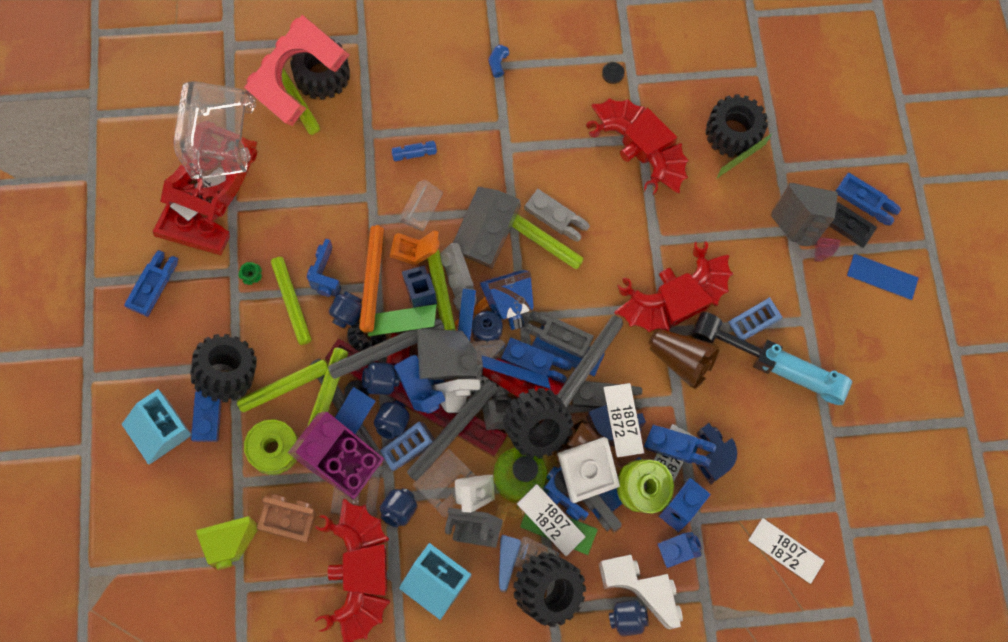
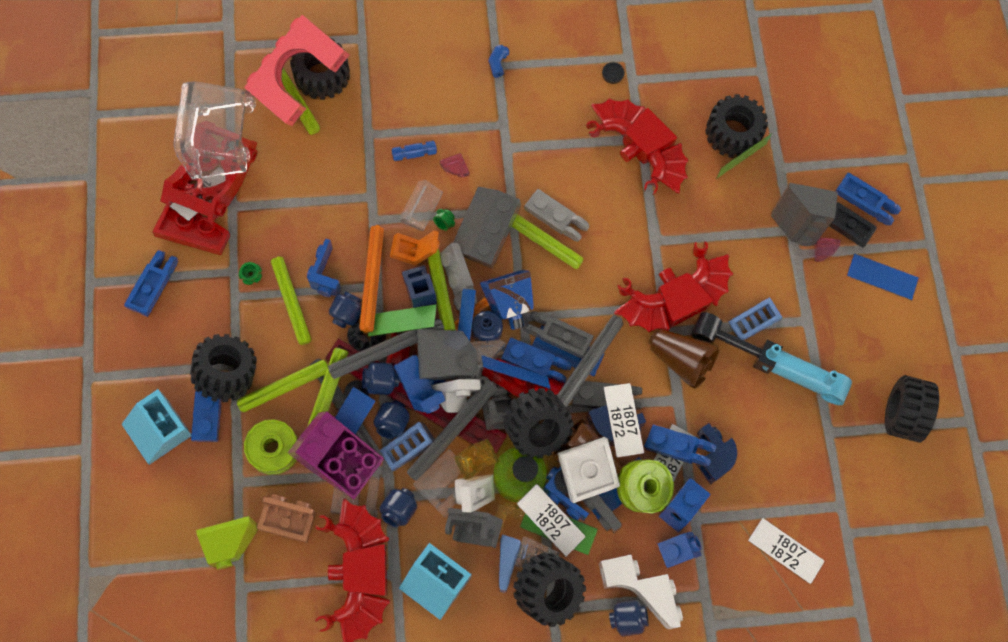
(444, 219): none -> green plate
(455, 165): none -> clear pink tile
(476, 458): none -> clear yellow bracket
(912, 408): none -> black tyre

